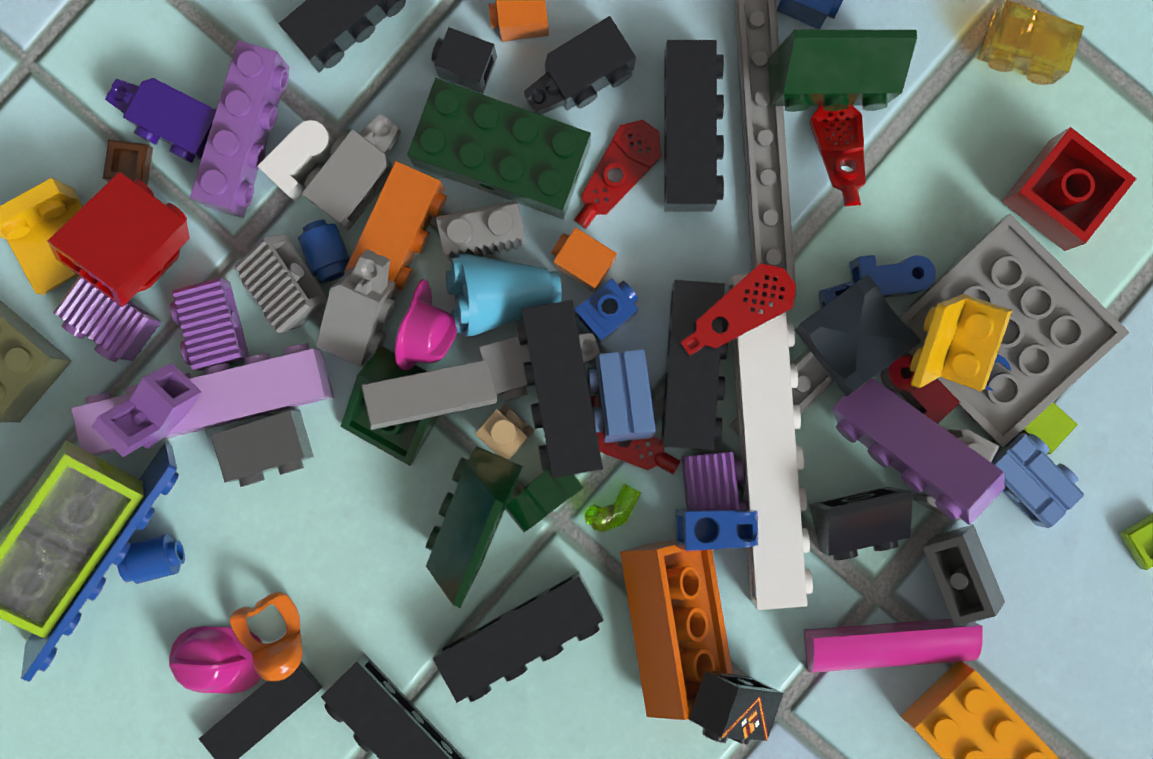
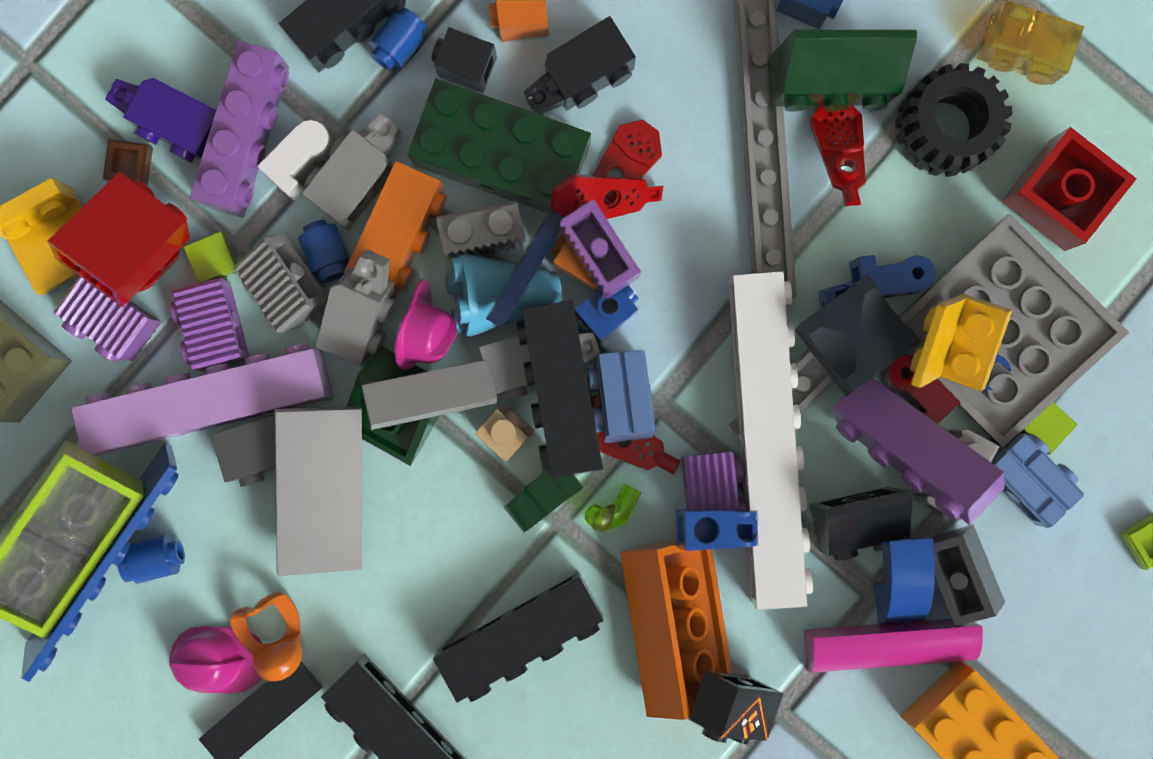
(150, 413): medium lavender brick -> none
(211, 257): none -> lime tile
(318, 489): none -> light grey tile
(397, 39): none -> blue brick
(470, 521): dark green slope -> none
(525, 269): none -> dark blue tile
(581, 189): none -> red piece
(599, 249): none -> medium lavender brick
(691, 126): black brick -> none
(692, 380): black brick -> none
(738, 313): red piece -> none
(909, 581): none -> blue brick
(979, 102): none -> black tyre

